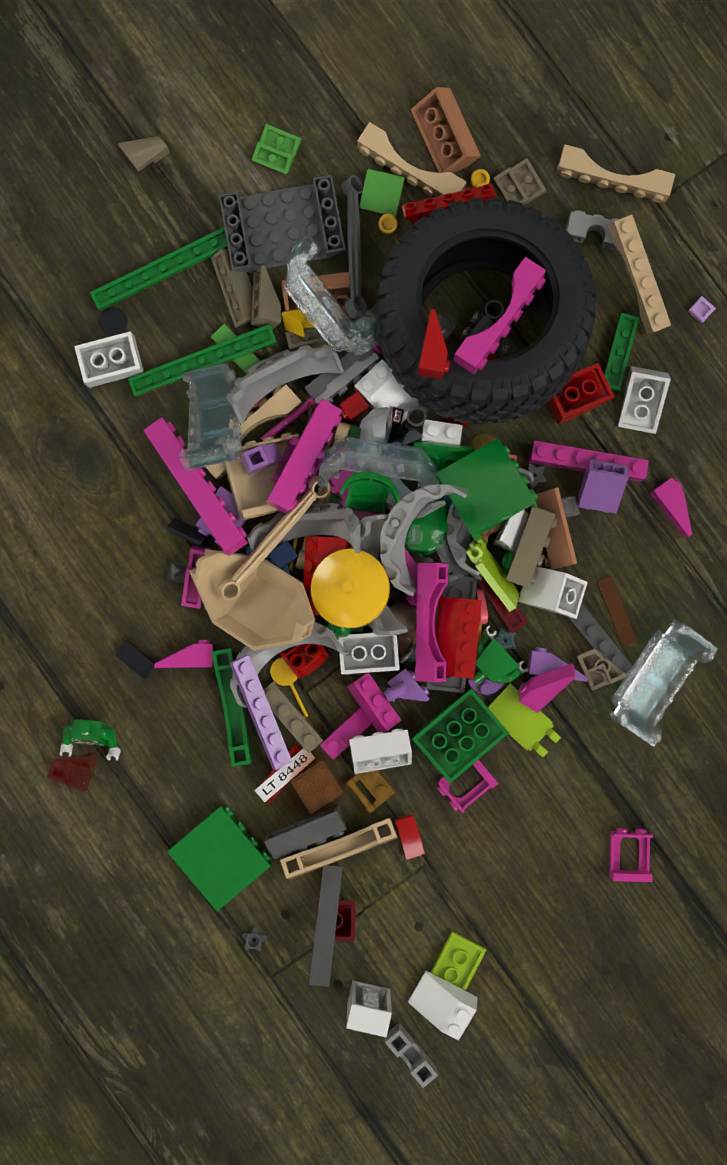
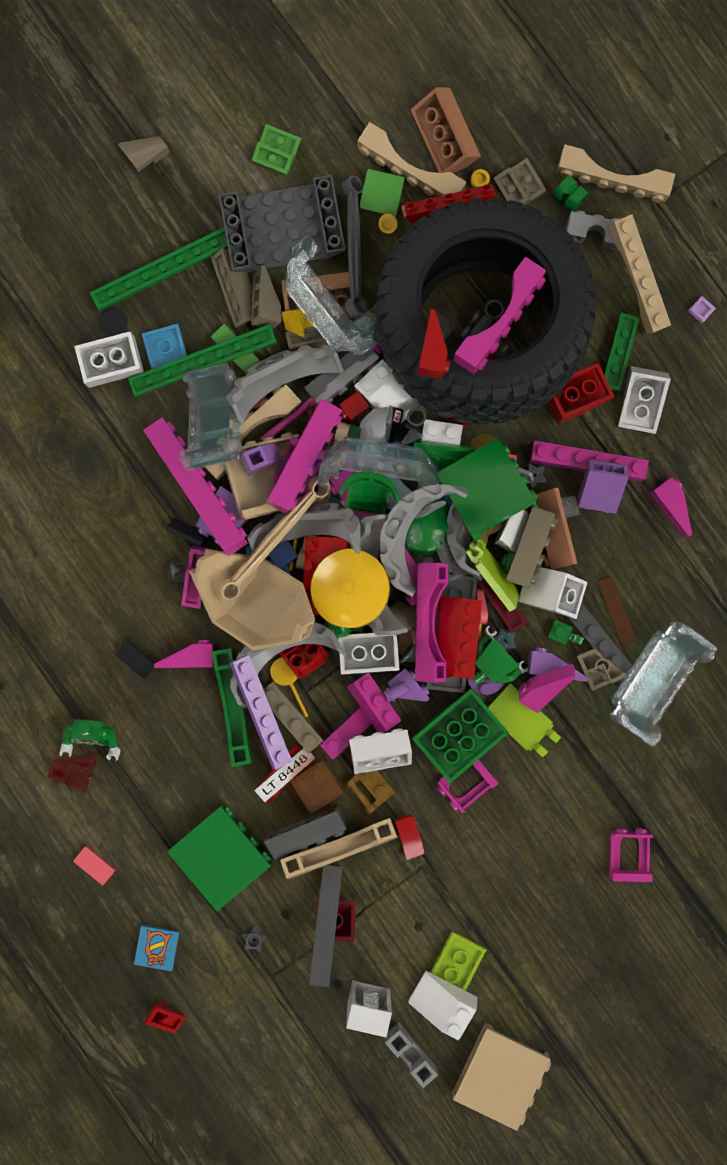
(94, 865): none -> coral tile
(156, 947): none -> dark azure tile
(164, 345): none -> dark azure tile
(165, 1017): none -> red slope
(501, 1077): none -> tan panel
(562, 633): none -> green plate
(570, 193): none -> green wheel

